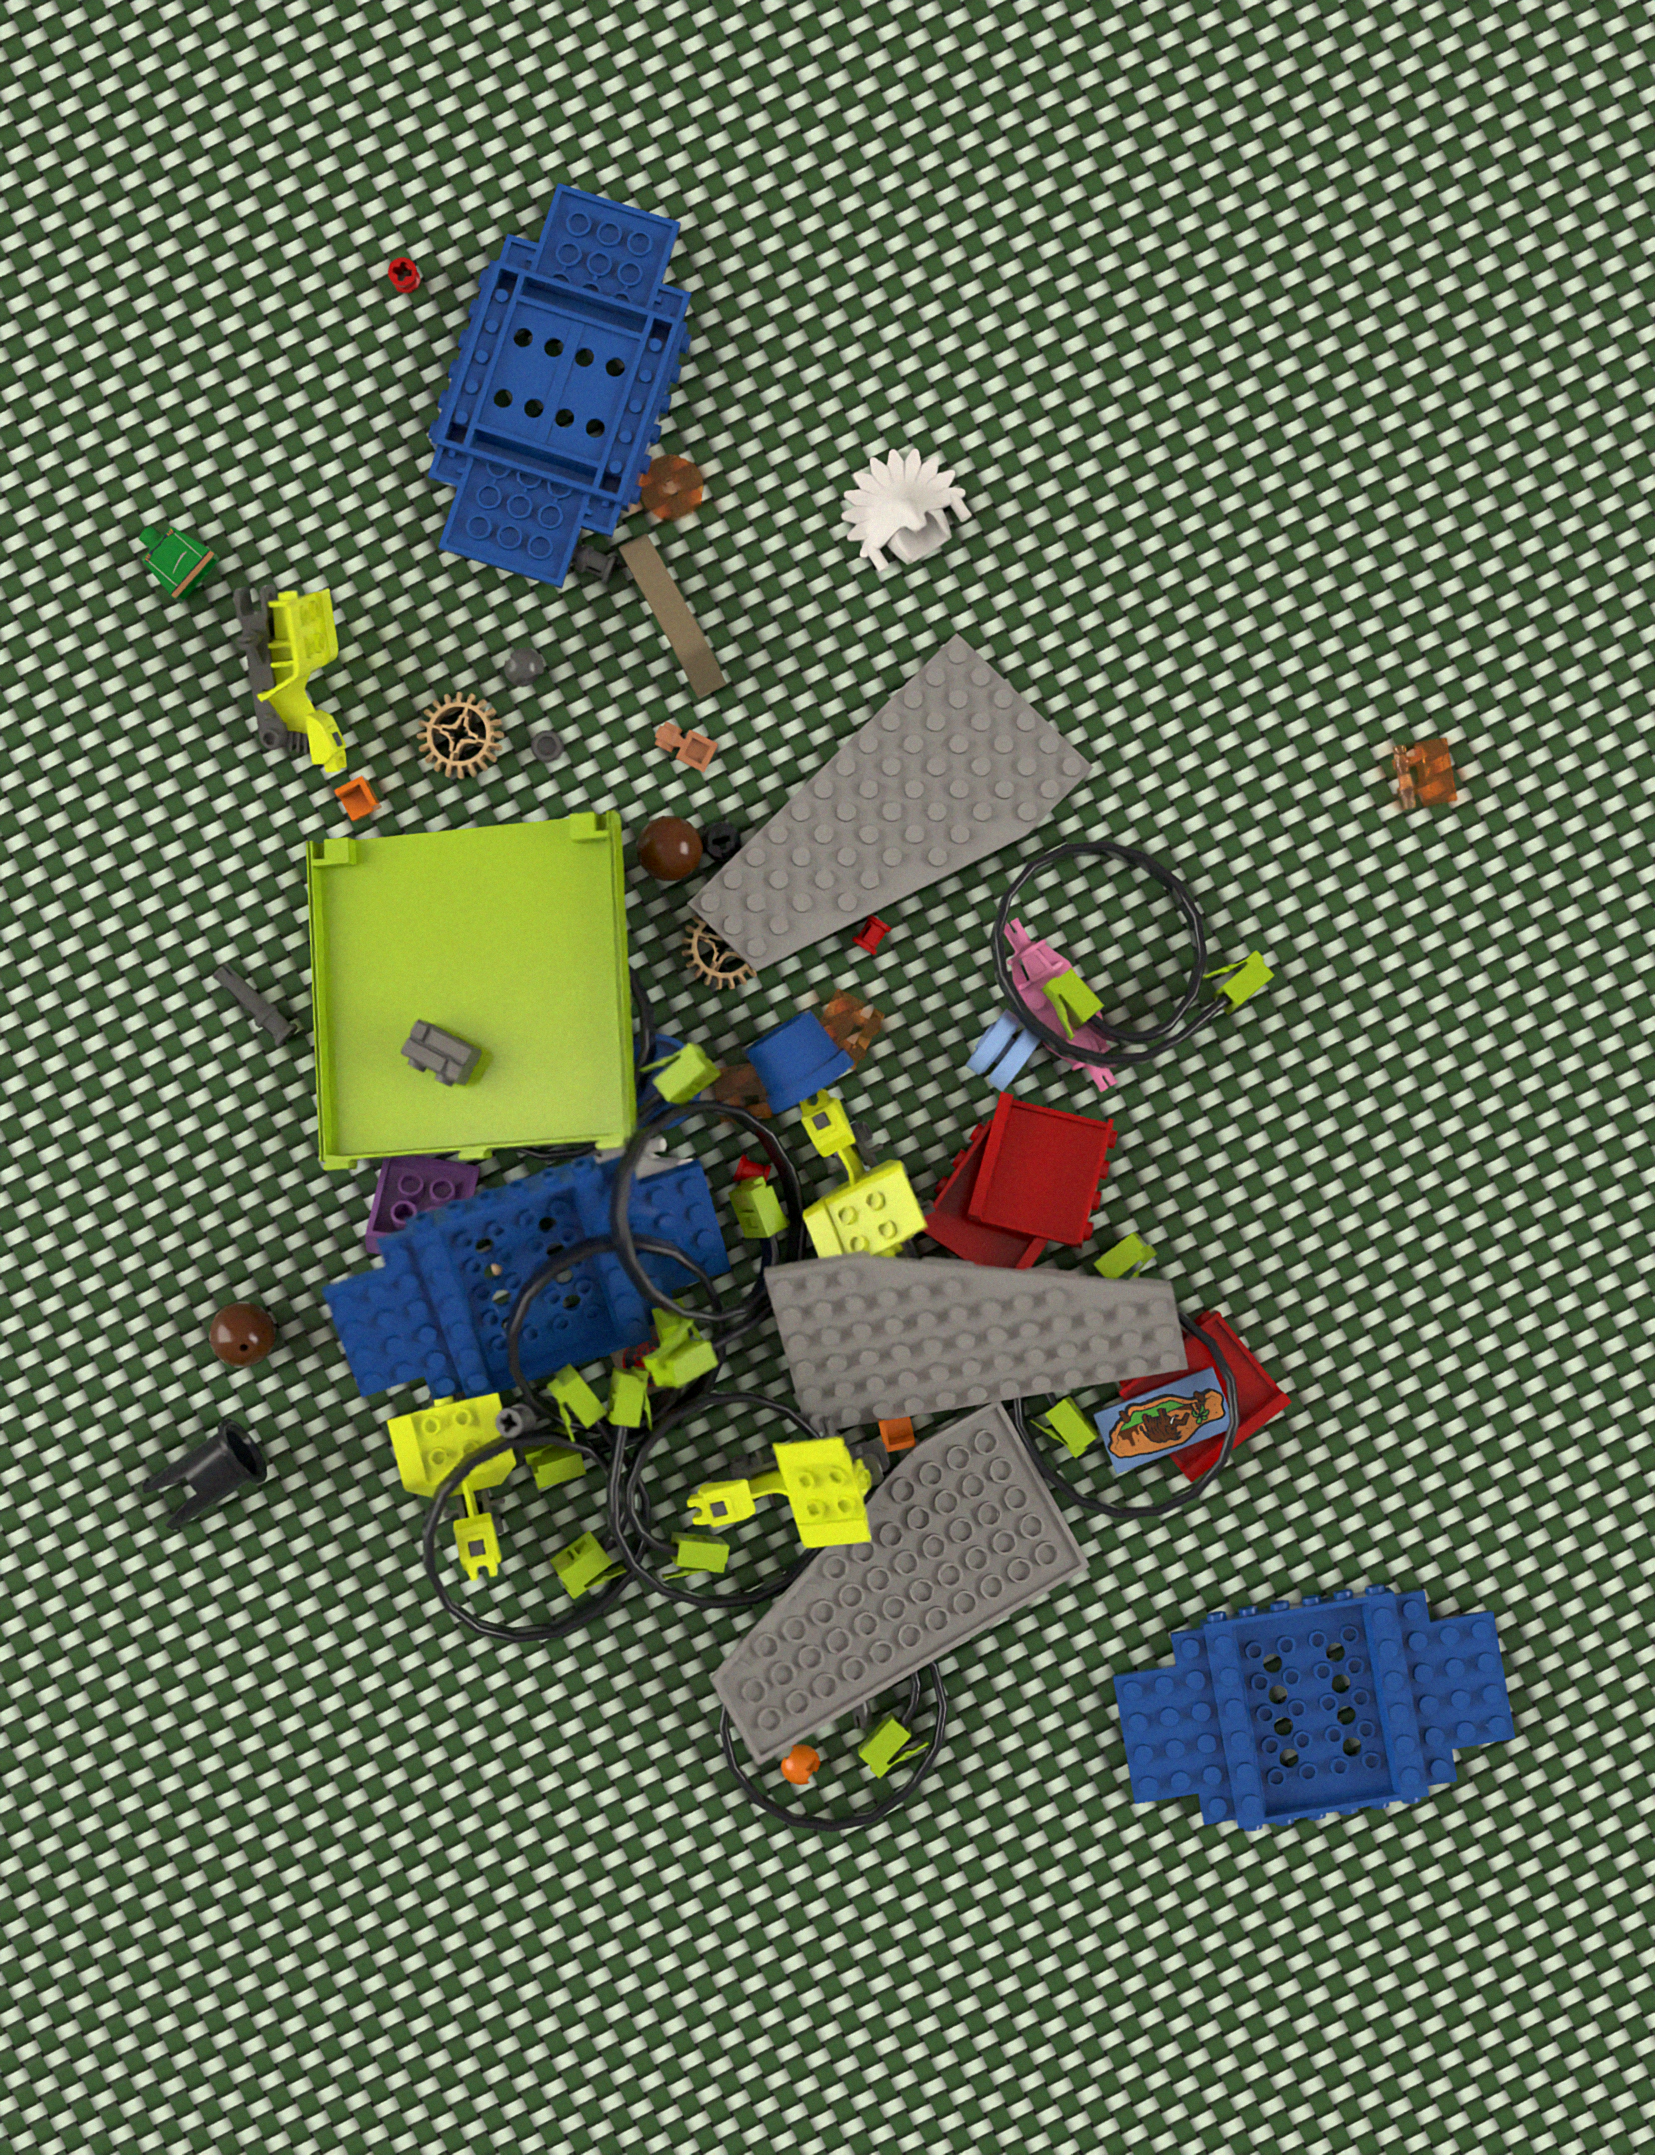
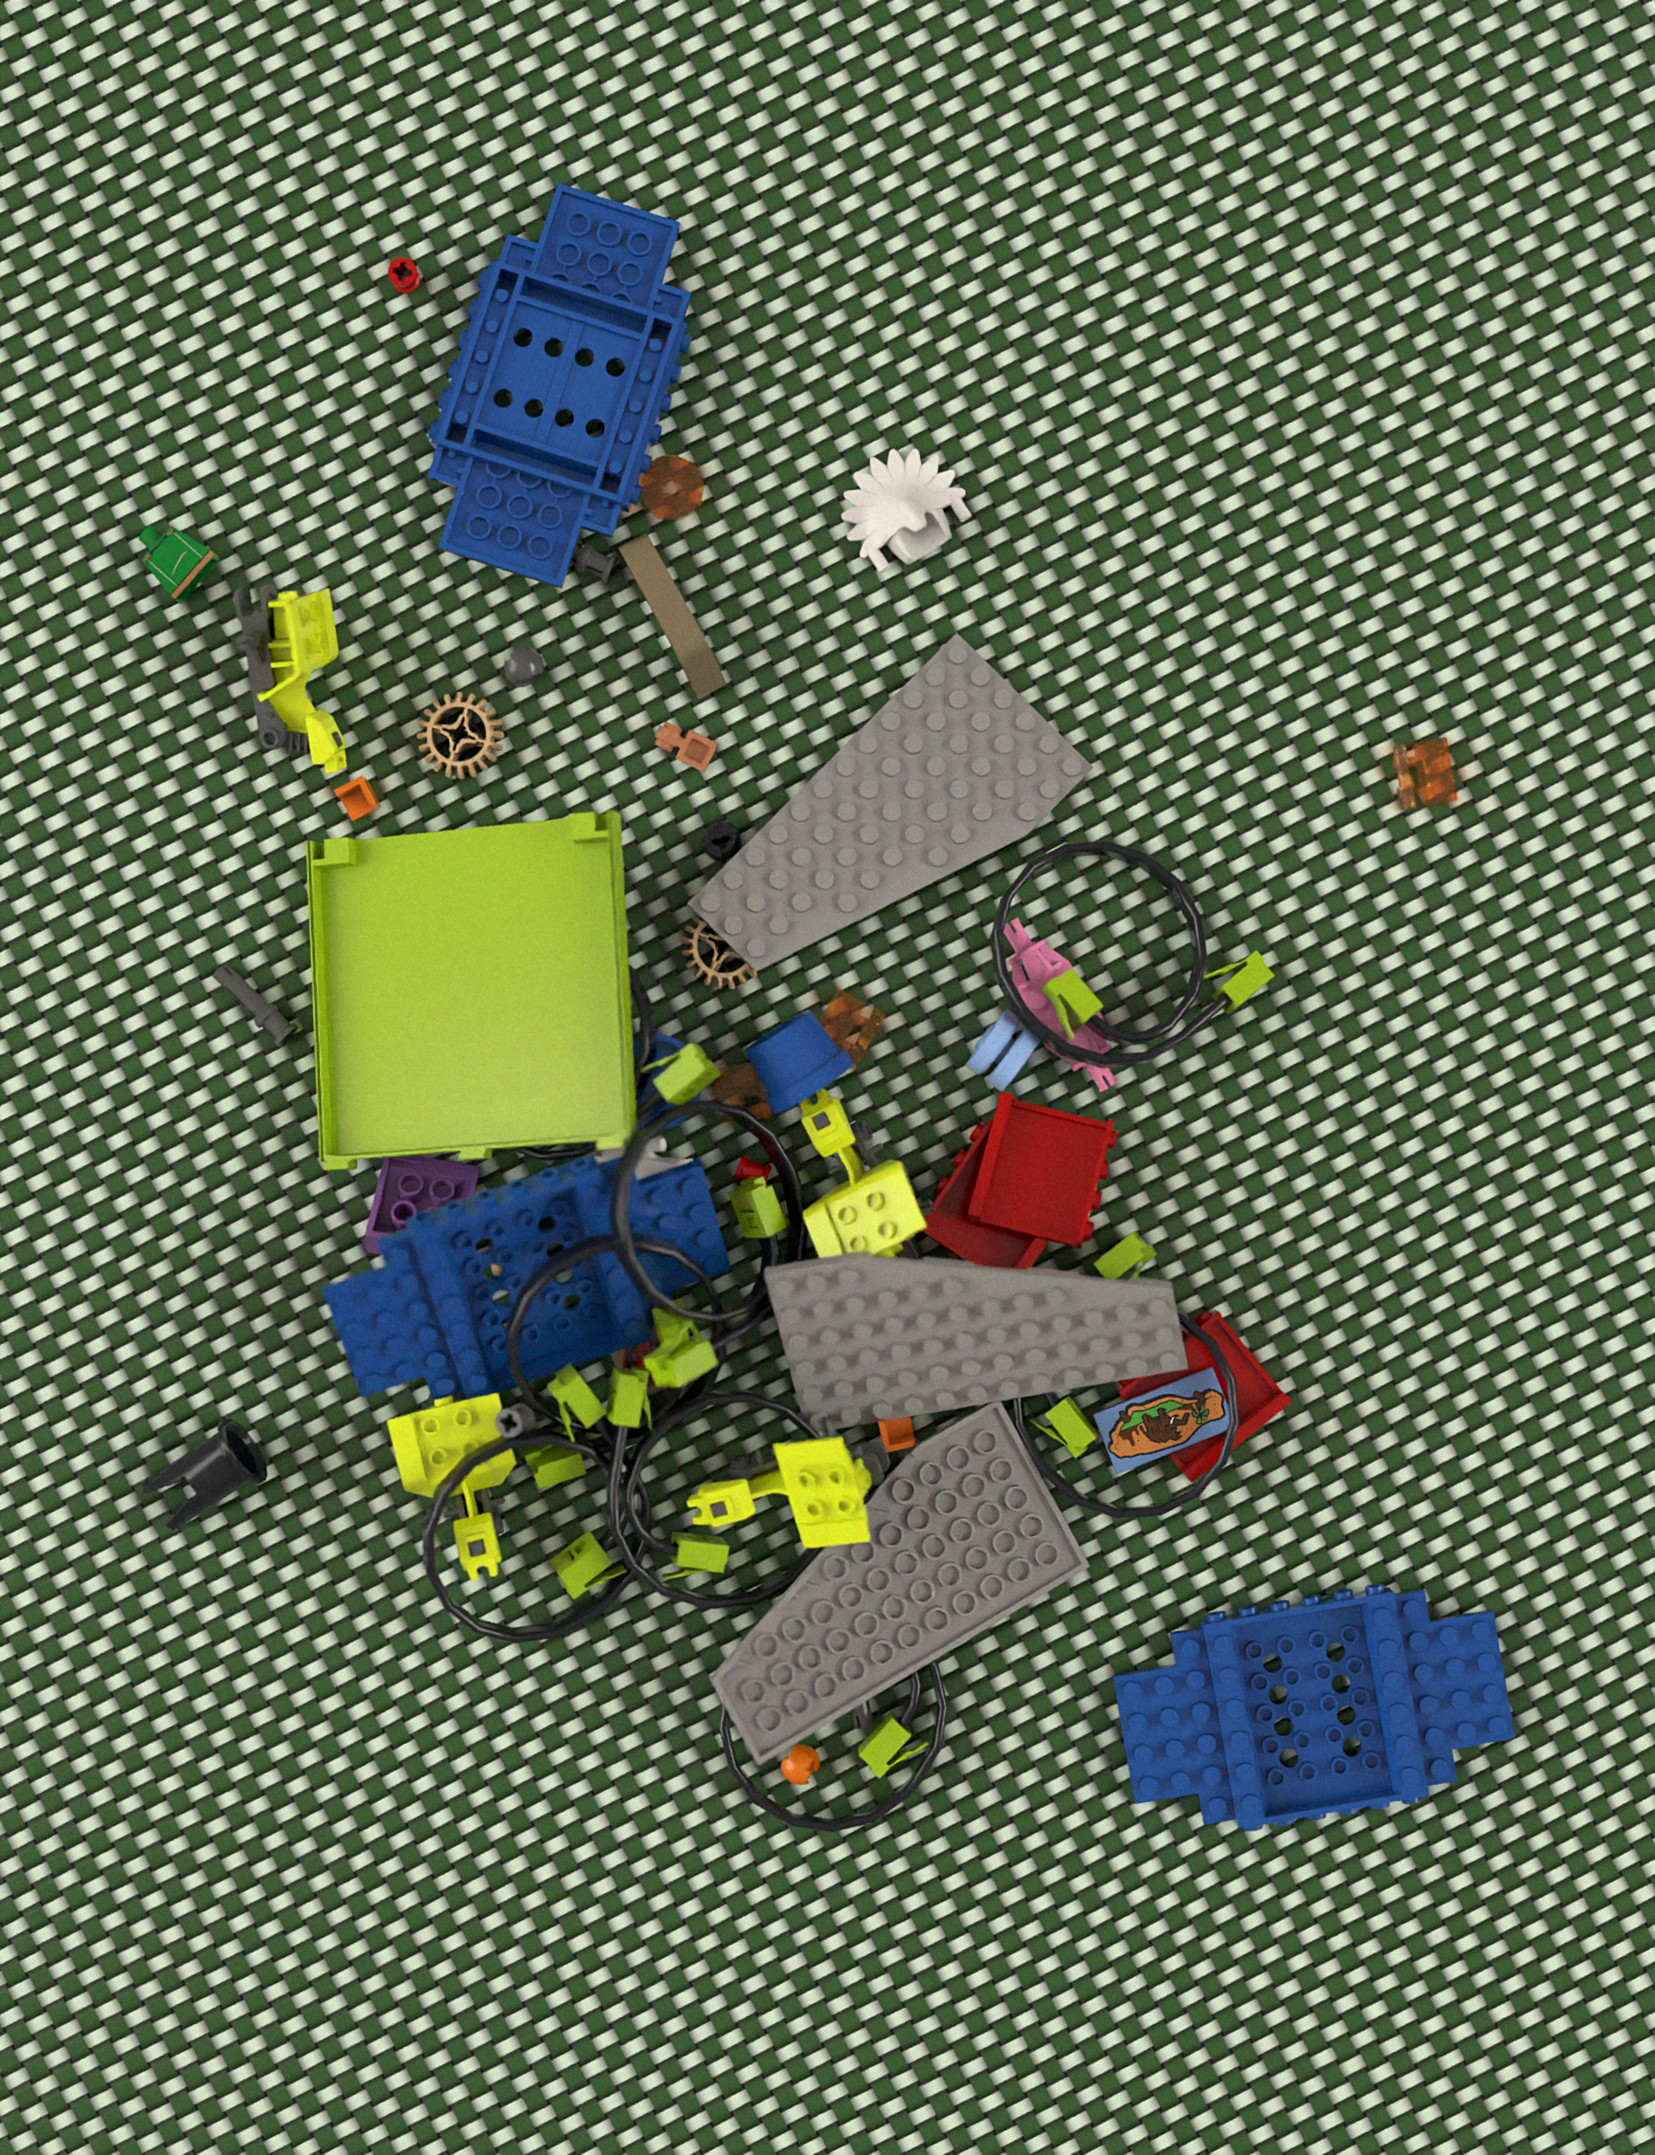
(242, 1334): reddish brown piece -> none
(441, 1053): dark grey brick -> none
(547, 746): dark grey tile -> none
(669, 848): reddish brown piece -> none
(871, 934): red bush -> none

